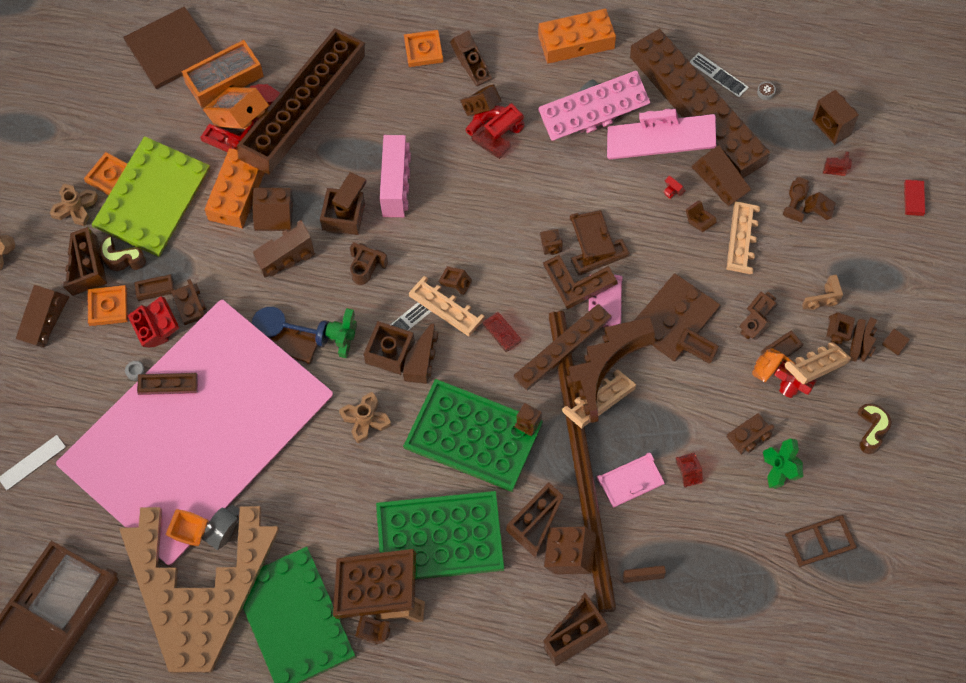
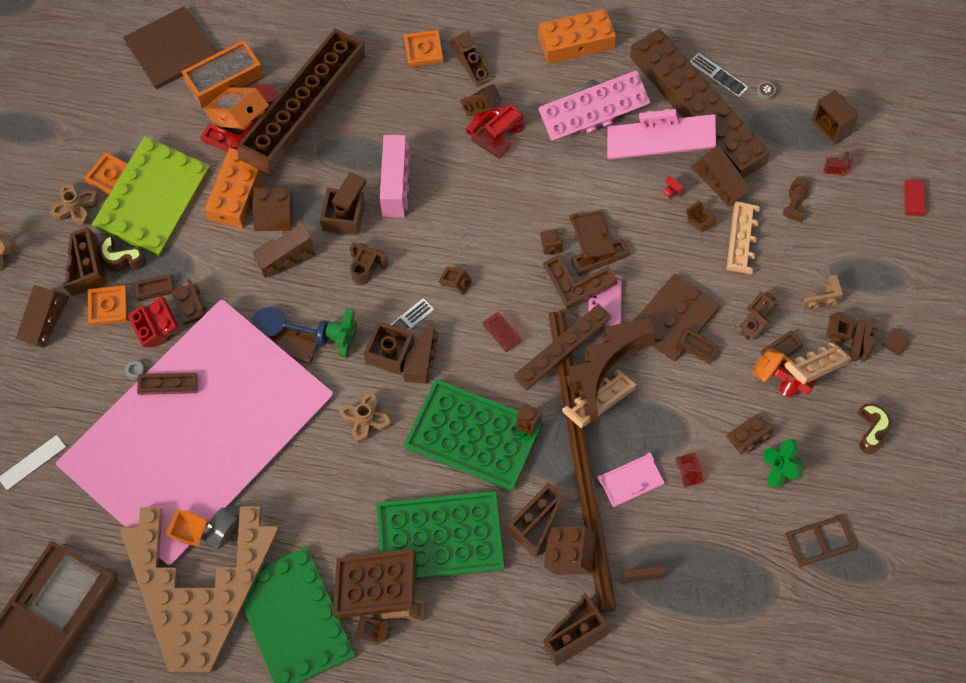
(445, 307): light nougat hinge -> none
(820, 204): reddish brown bracket -> none

